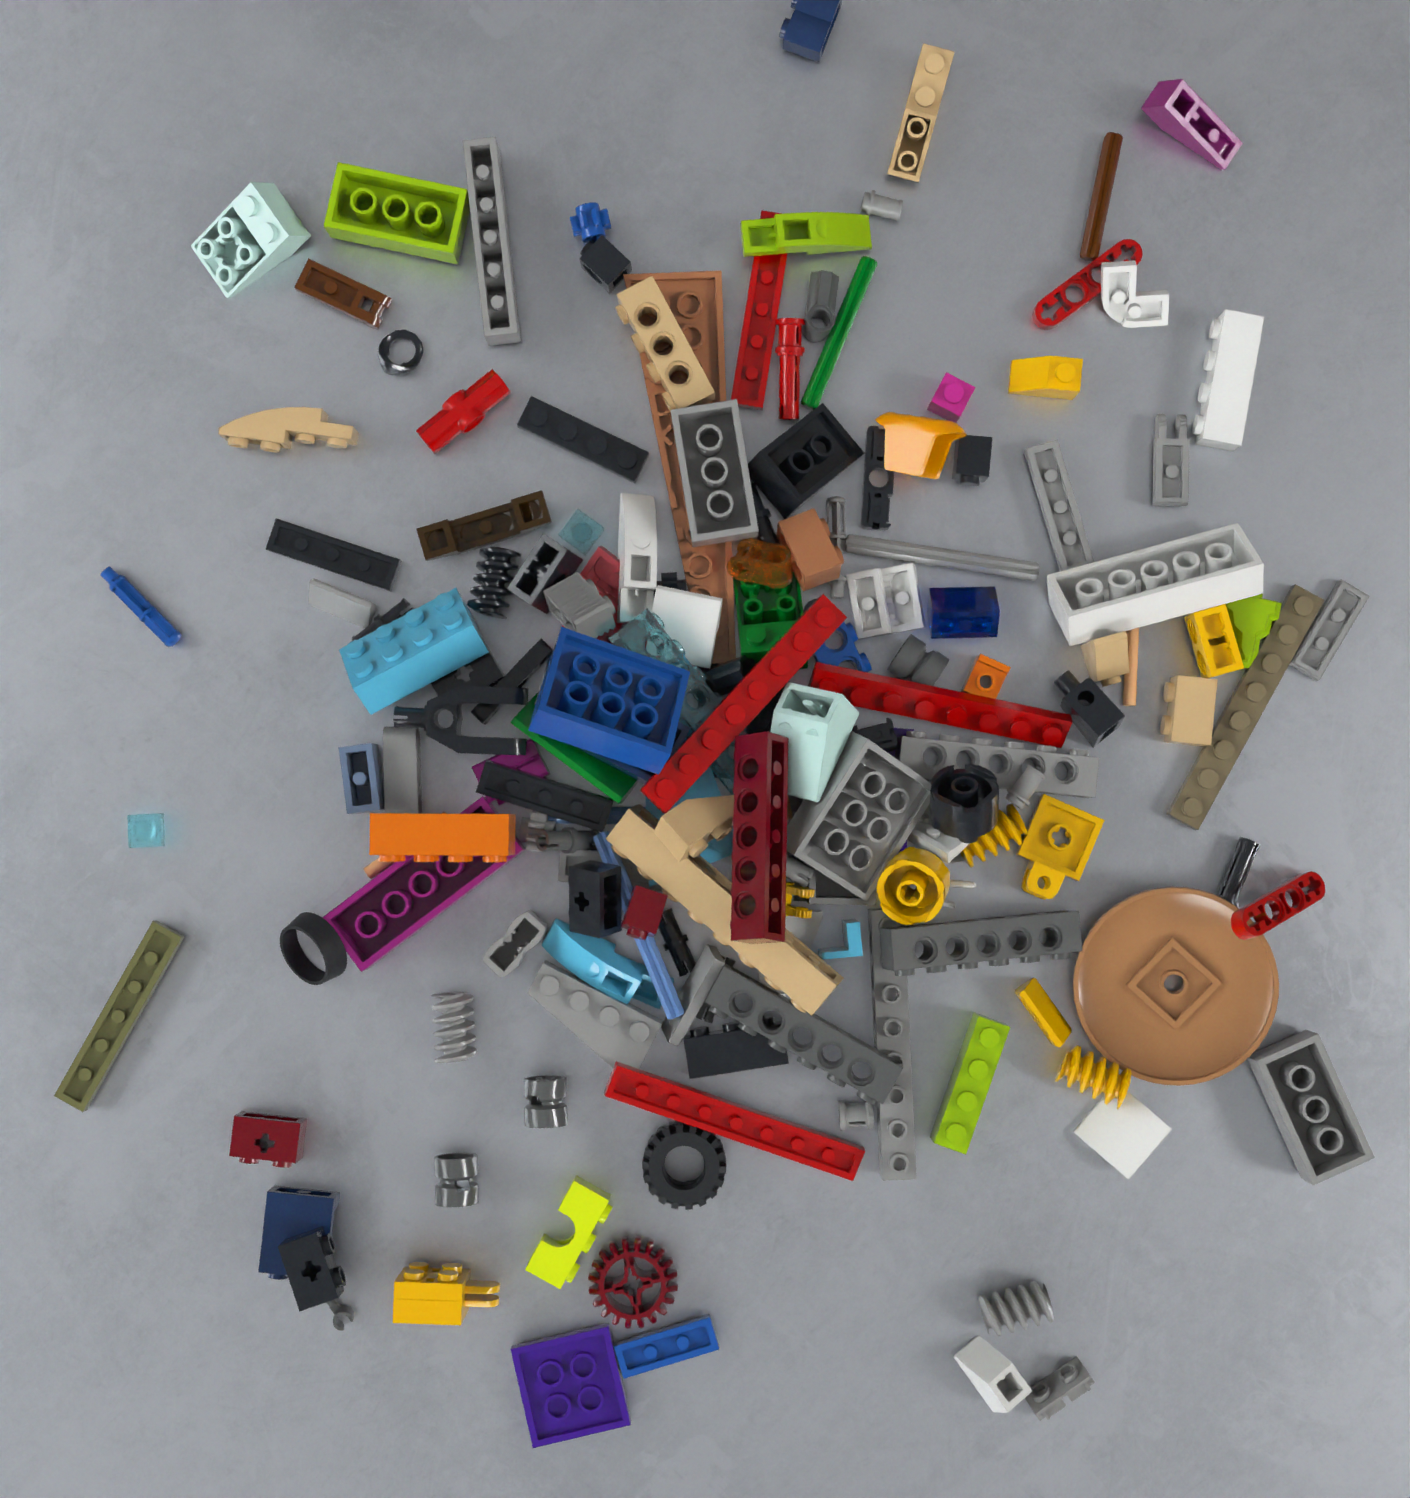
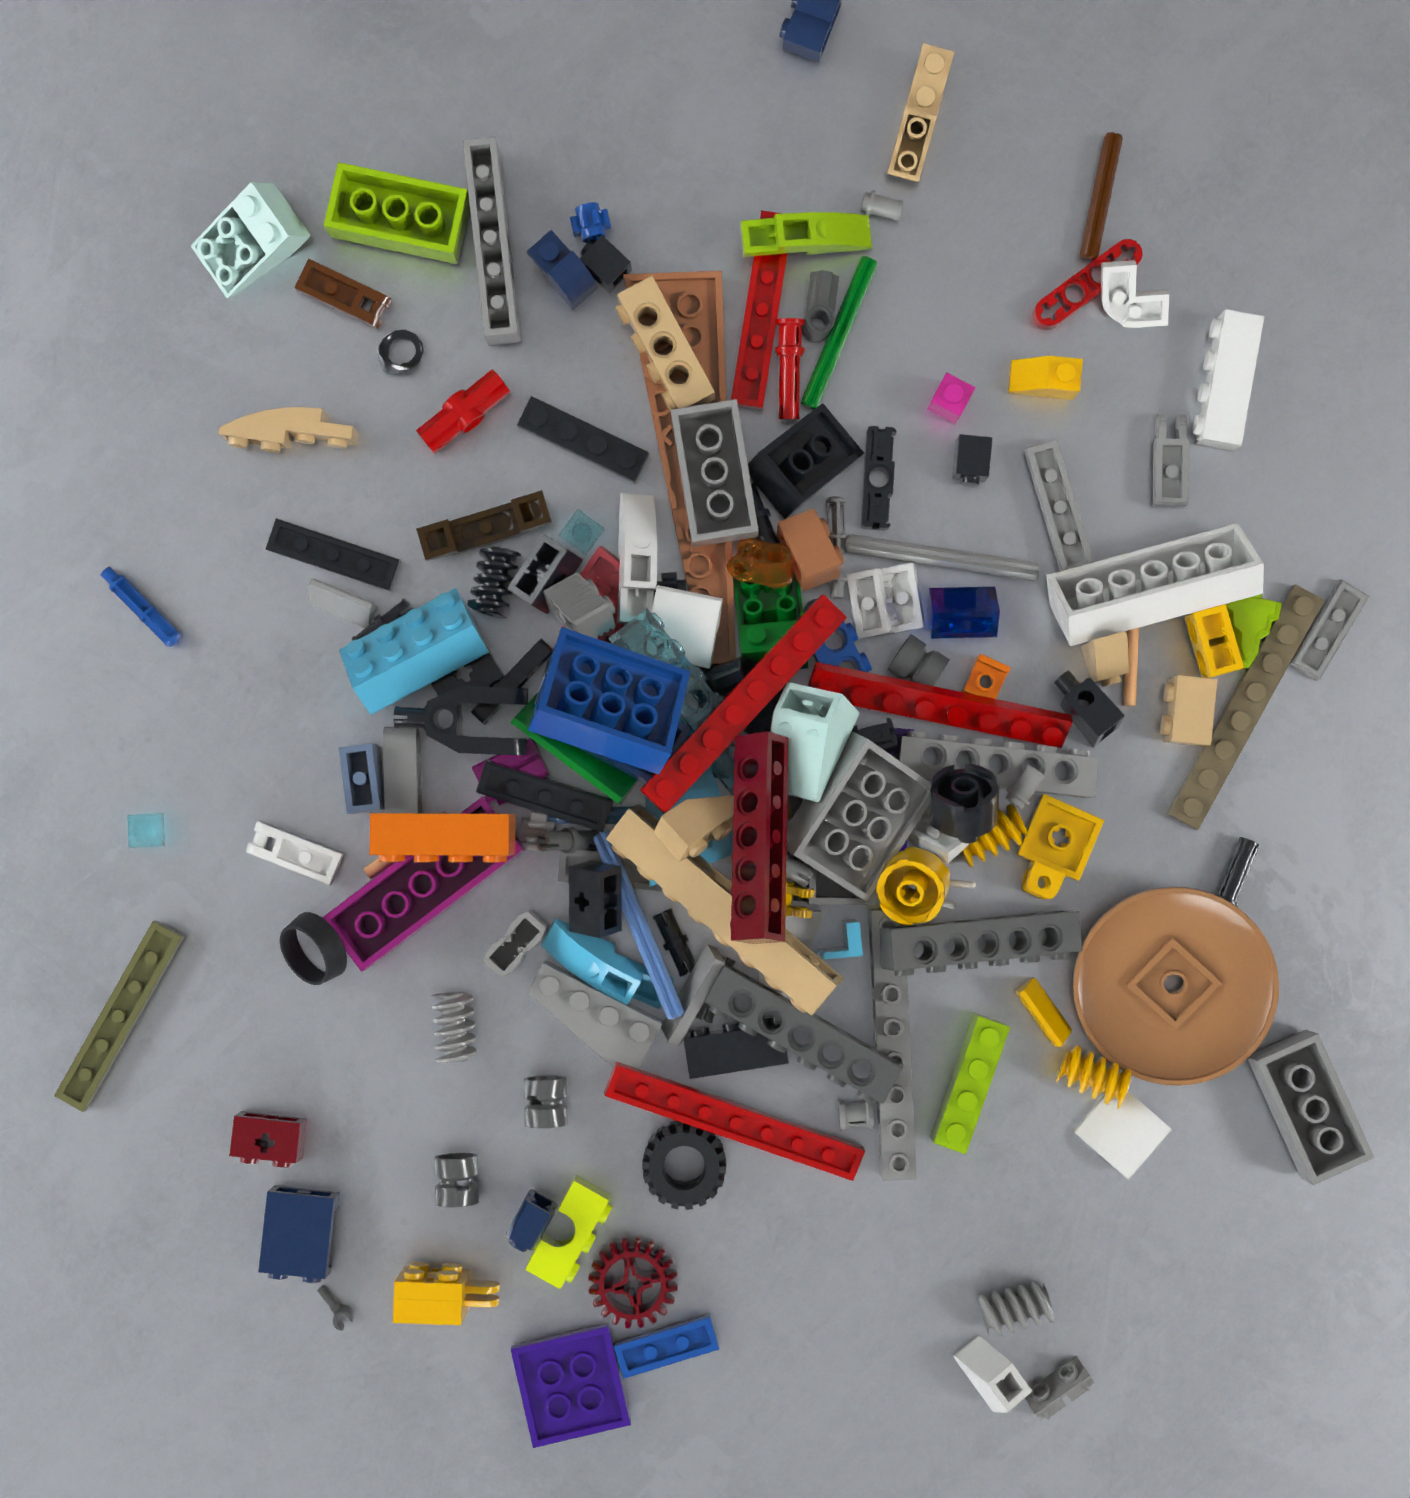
(295, 853): none -> white plate
(308, 1285): black brick -> none
(531, 1221): none -> dark blue brick
(563, 268): none -> dark blue brick
(643, 912): dark red brick -> none
(917, 443): light orange piece -> none
(1191, 121): magenta slope -> none
(1277, 902): red beam -> none

